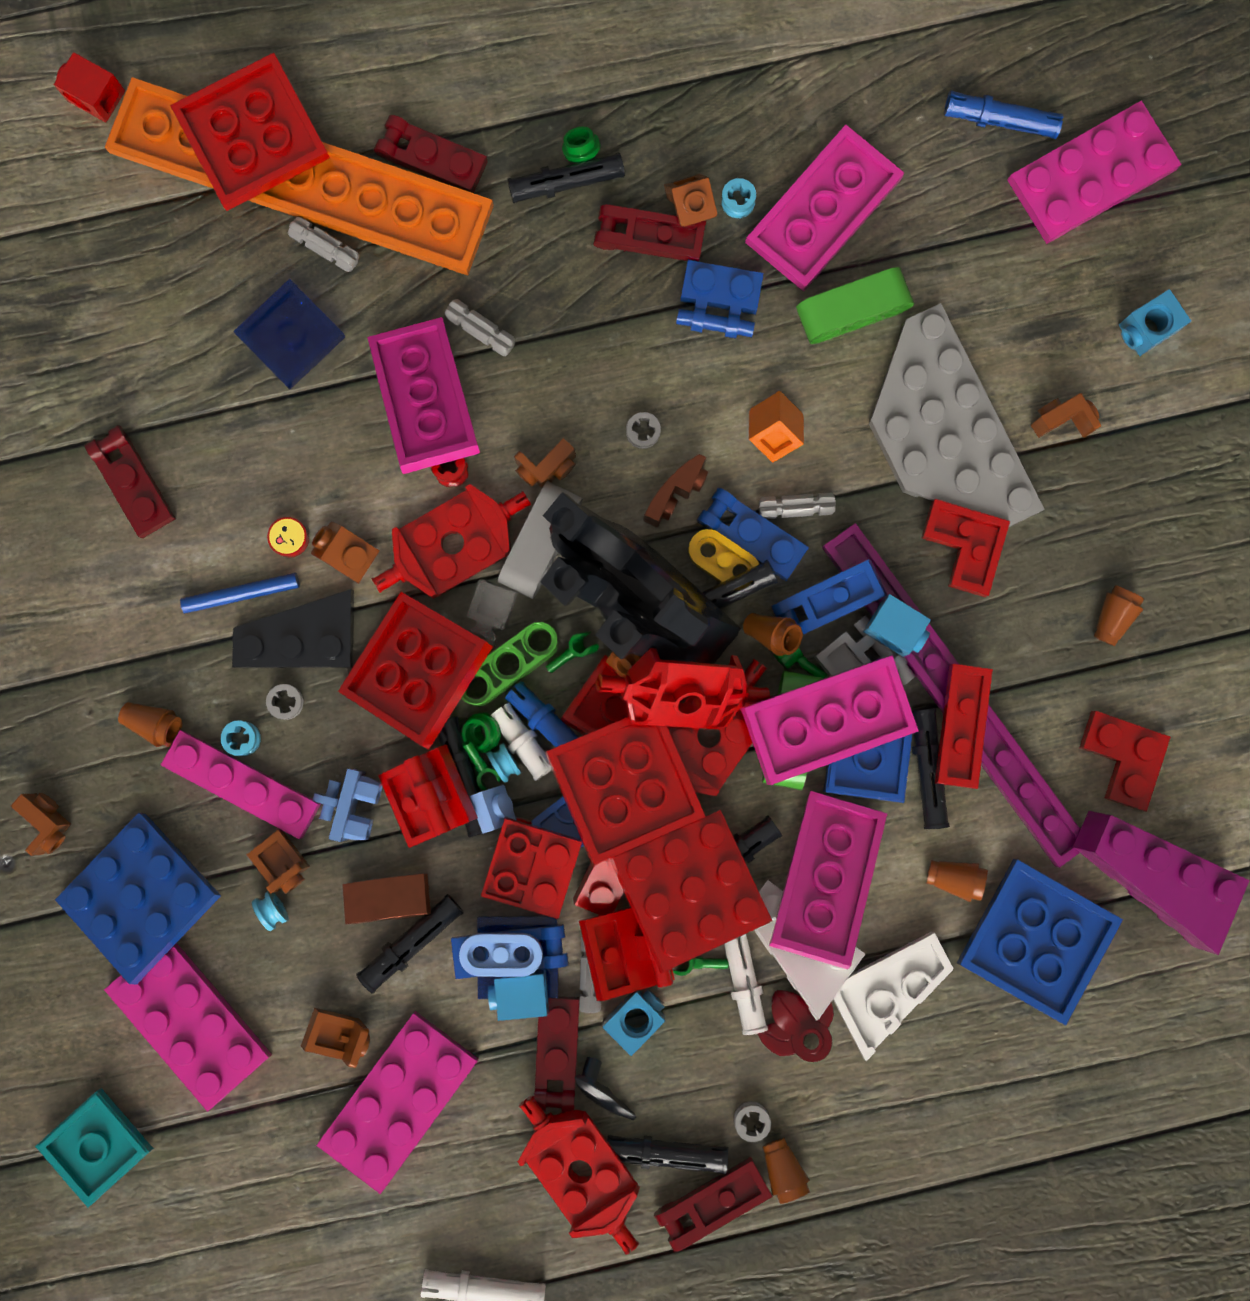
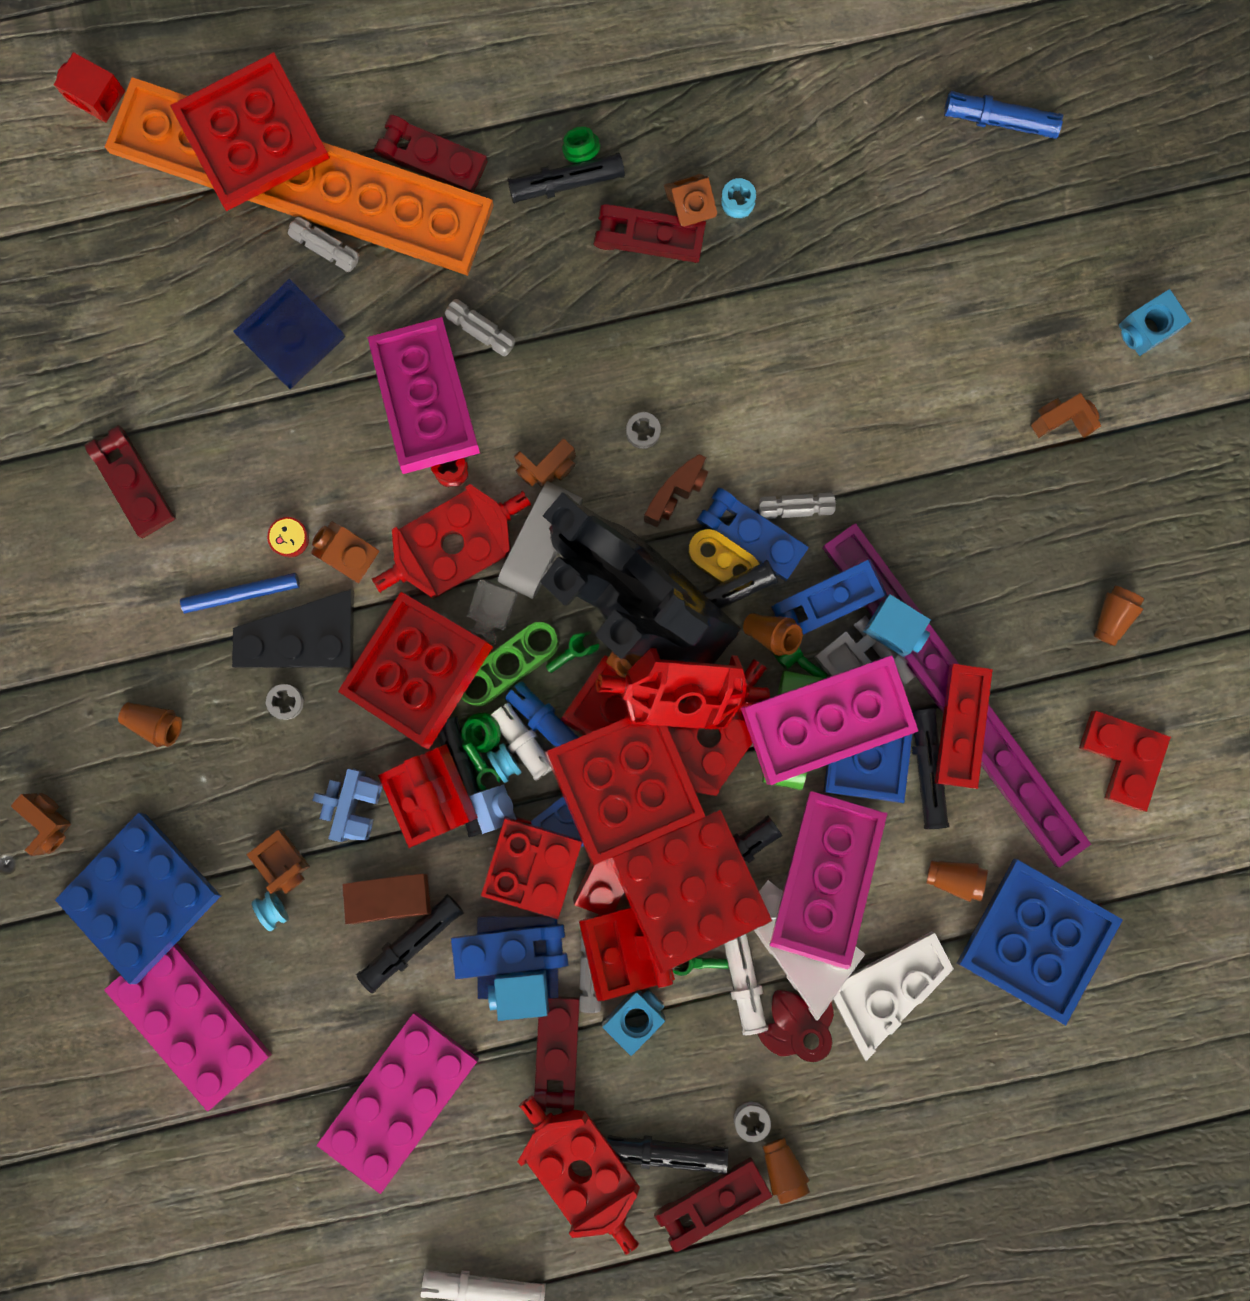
(94, 1147): teal plate -> none
(240, 784): dark pink plate -> none
(245, 748): medium azure bush -> none
(336, 1036): dark orange bracket -> none
(502, 956): light blue plate -> none
(599, 1093): black bar -> none
(723, 289): blue plate -> none
(776, 426): orange panel -> none
(824, 207): dark pink plate -> none
(855, 305): bright green beam -> none
(943, 427): light grey plate -> none
(978, 542): red plate -> none
(1094, 172): dark pink plate -> none
(1175, 884): magenta wedge -> none

